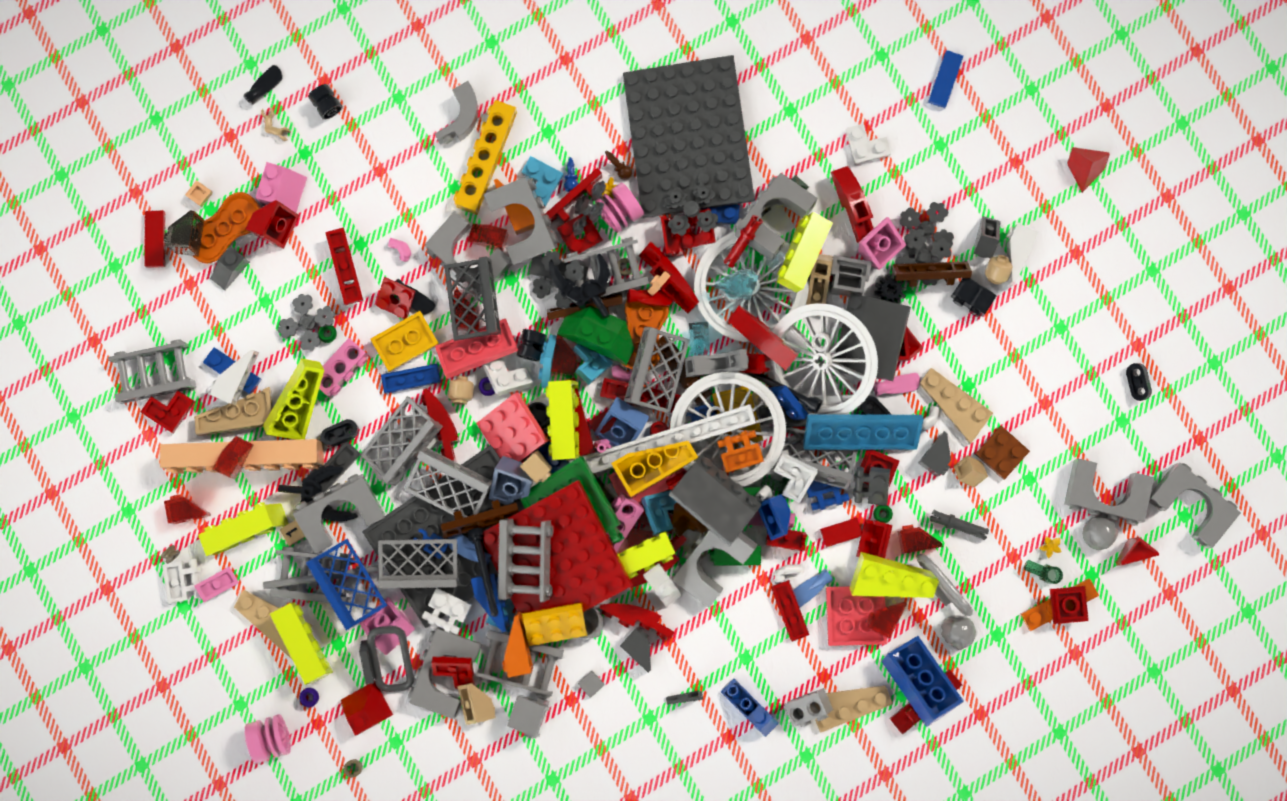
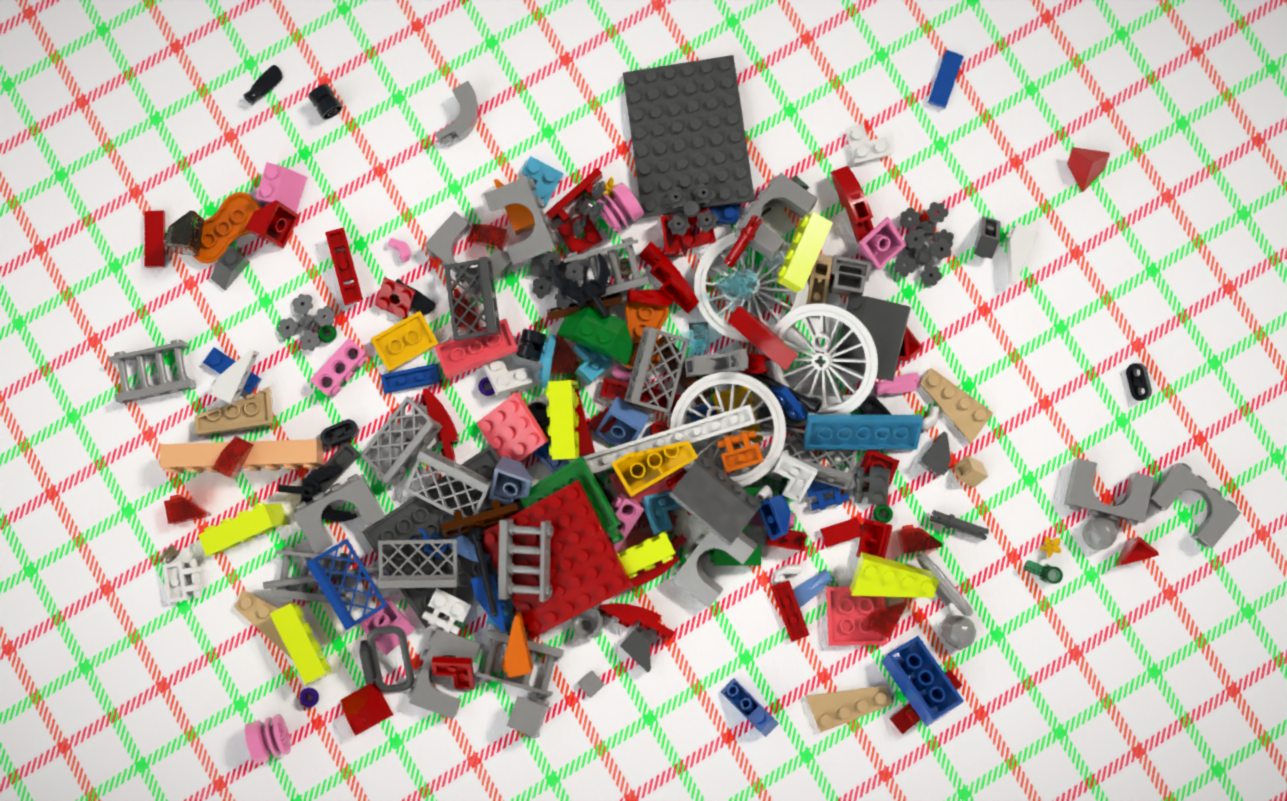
(170, 415): red plate -> none
(199, 193): light nougat plate -> none
(216, 584): bright pink plate -> none
(273, 130): tan arm -> none
(292, 533): tan tile -> none
(296, 403): neon yellow wedge -> none
(356, 773): dark tan bush -> none
(460, 390): tan head -> none
(475, 704): tan slope -> none
(507, 114): yellow brick -> none
(537, 467): tan slope -> none
(554, 624): yellow plate -> none
(571, 178): blue bar -> none
(602, 445): bright pink arm -> none
(624, 171): reddish brown bar -> none
(657, 282): light nougat plate -> none
(662, 585): white slope -> none
(684, 520): reddish brown slope -> none
(685, 697): dark grey tile -> none
(807, 705): light grey brick -> none
(886, 284): black gear -> none
(927, 271): reddish brown hinge -> none
(973, 296): black brick -> none
(998, 269): tan head -> none
(1002, 452): dark orange plate -> none
(1042, 612): orange plate -> none
(1058, 598): red piece -> none

